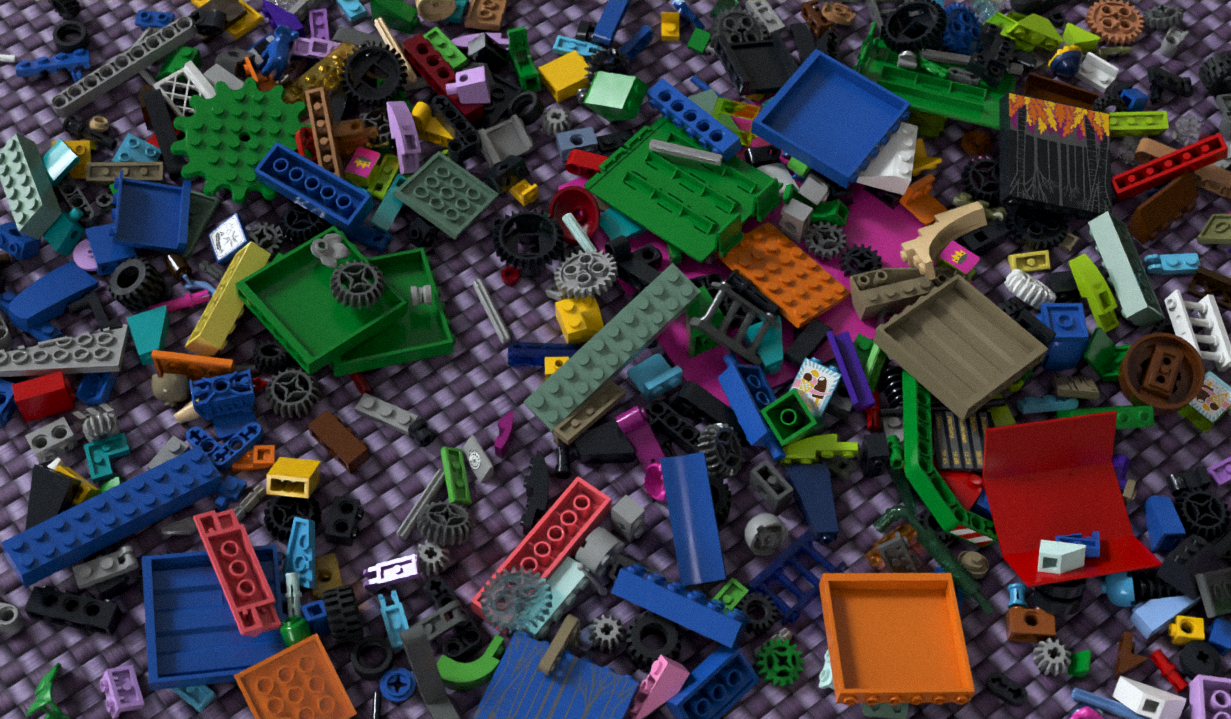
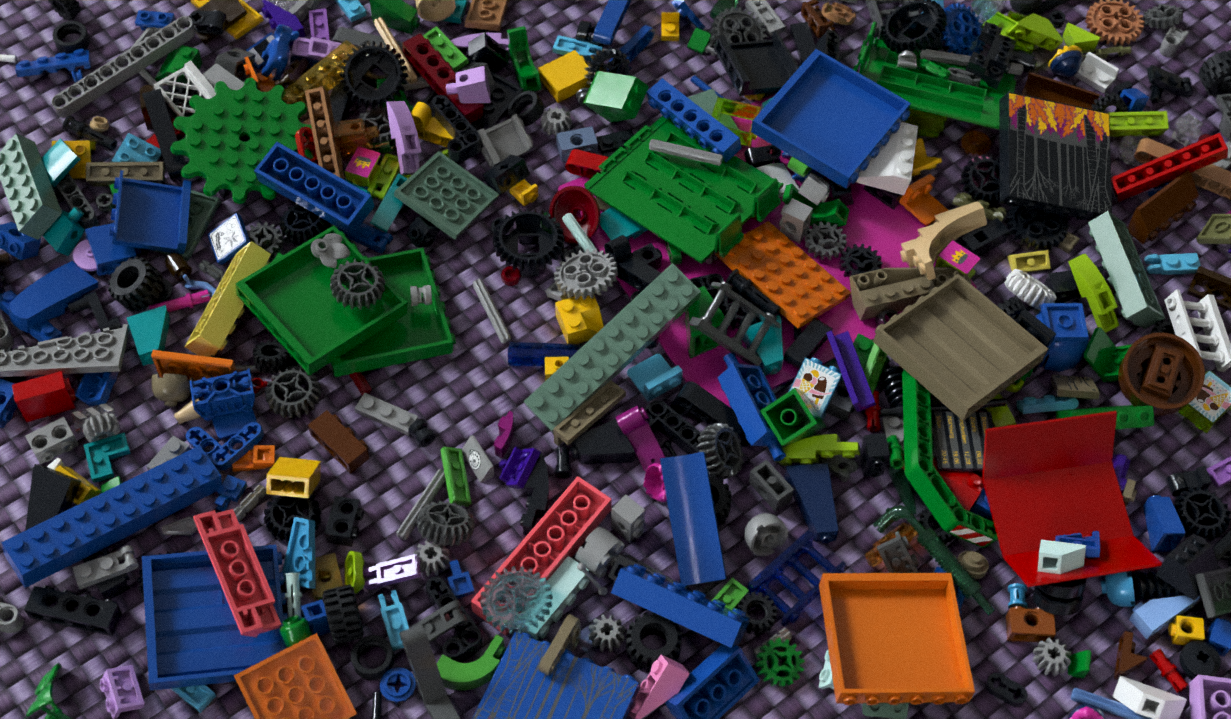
(354, 570): none -> lime plate
(460, 582): none -> blue plate
(518, 467): none -> dark purple slope

